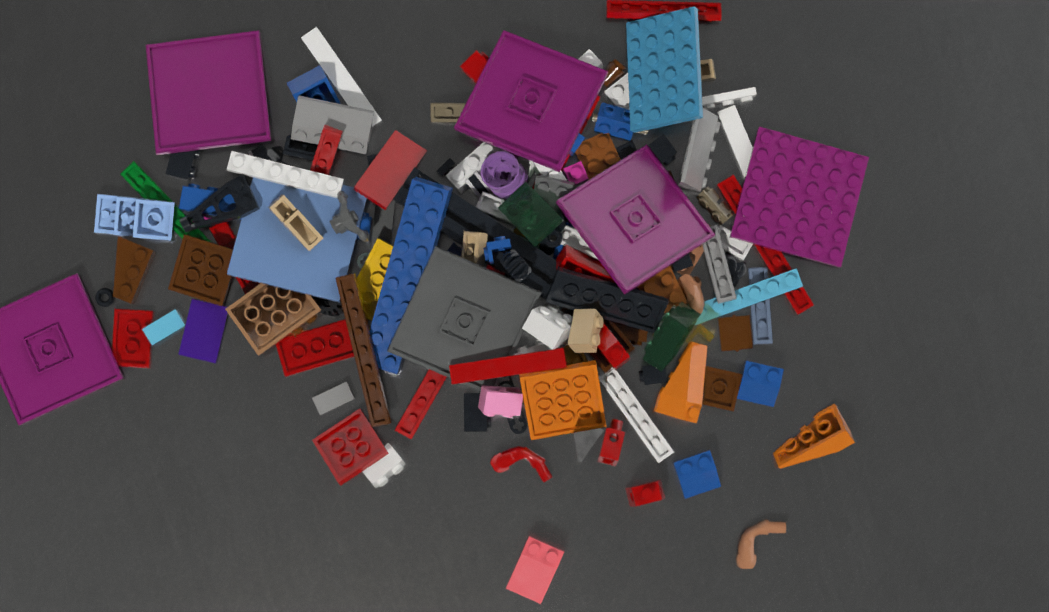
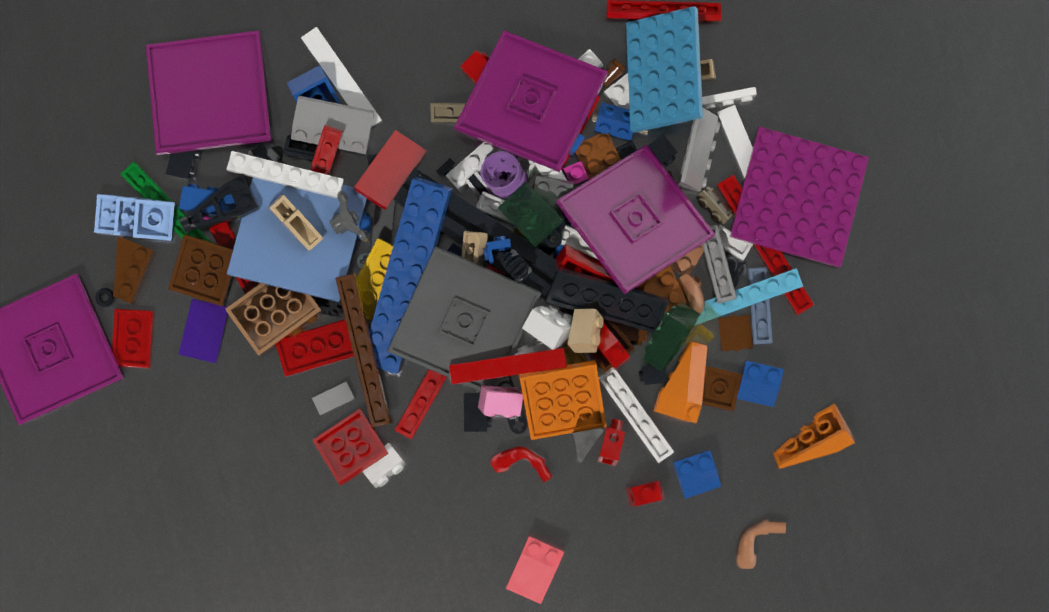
(163, 327): medium azure tile -> none
(683, 263): black plate -> none

